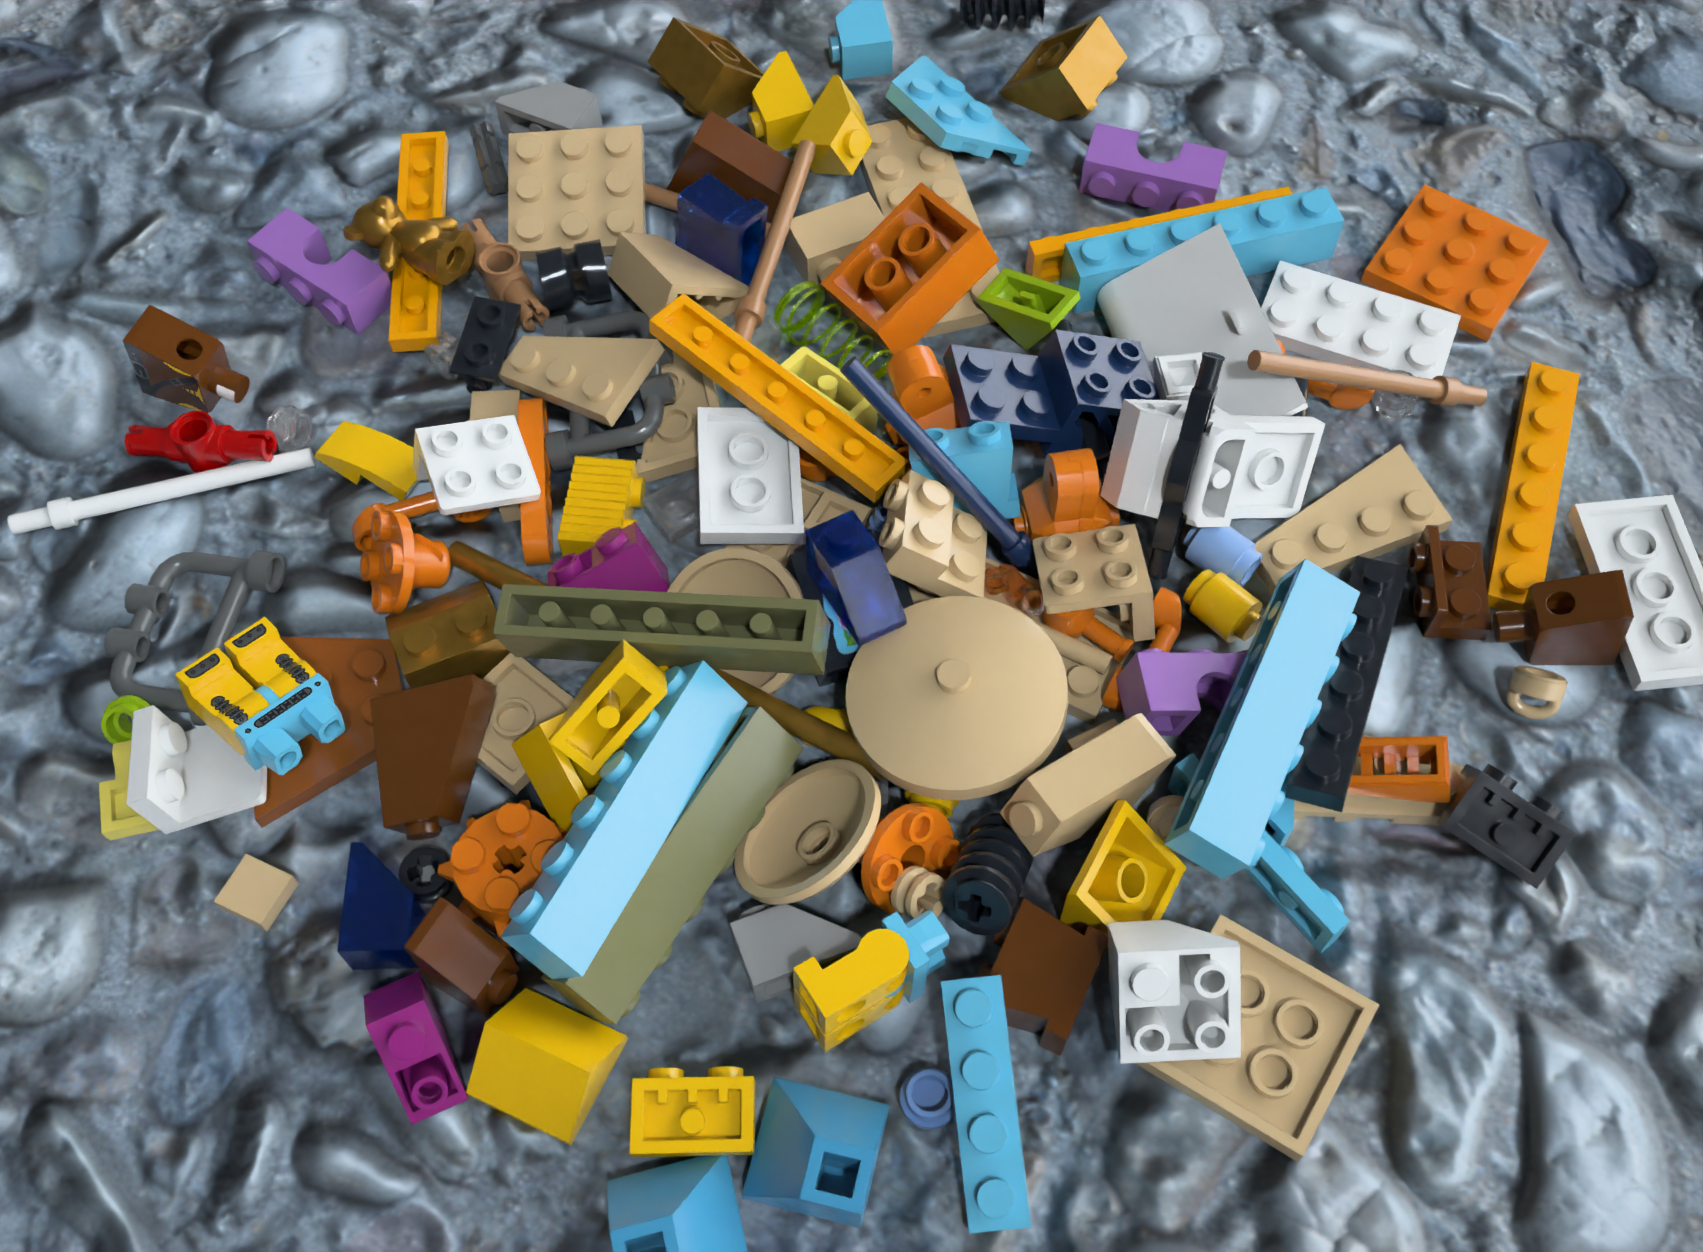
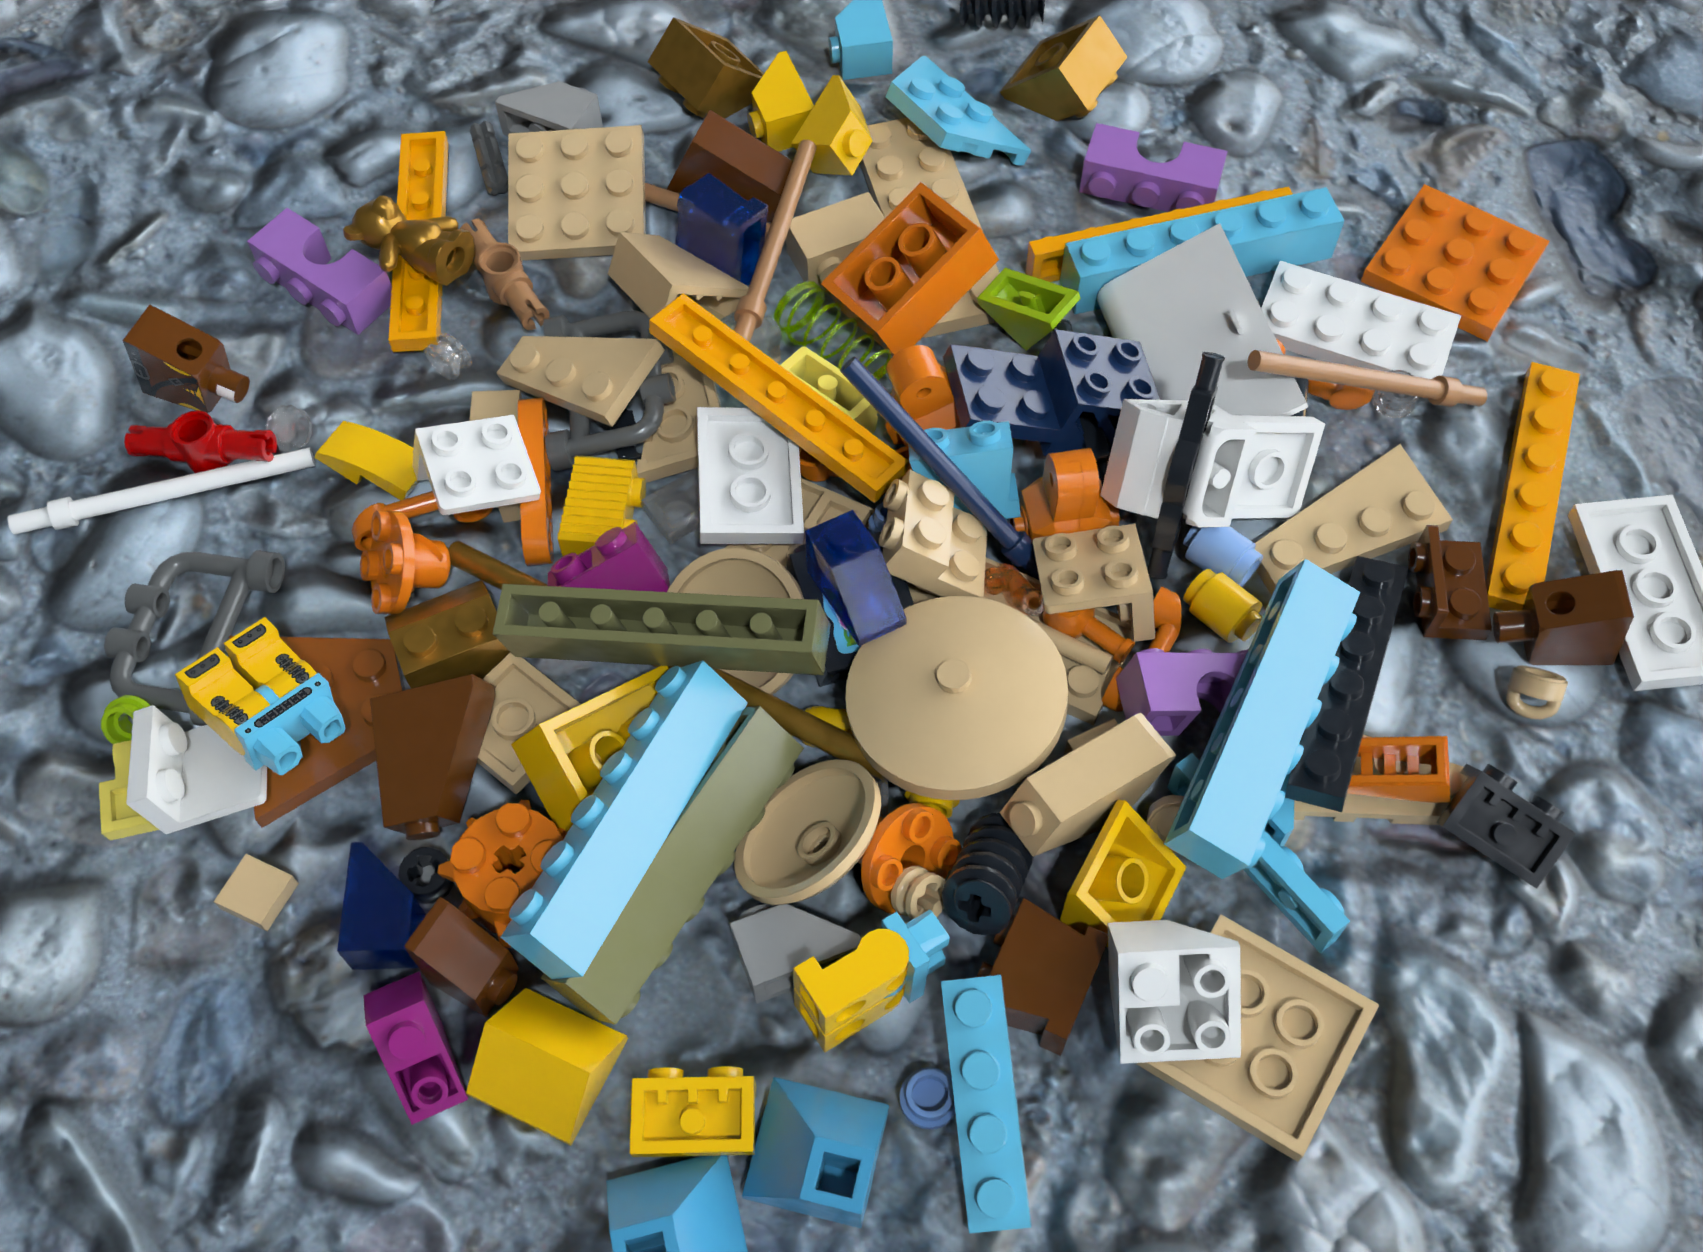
(484, 342): black hinge -> none
(557, 280): black wheel -> none
(609, 707): yellow slope -> none
(1176, 375): white slope -> none

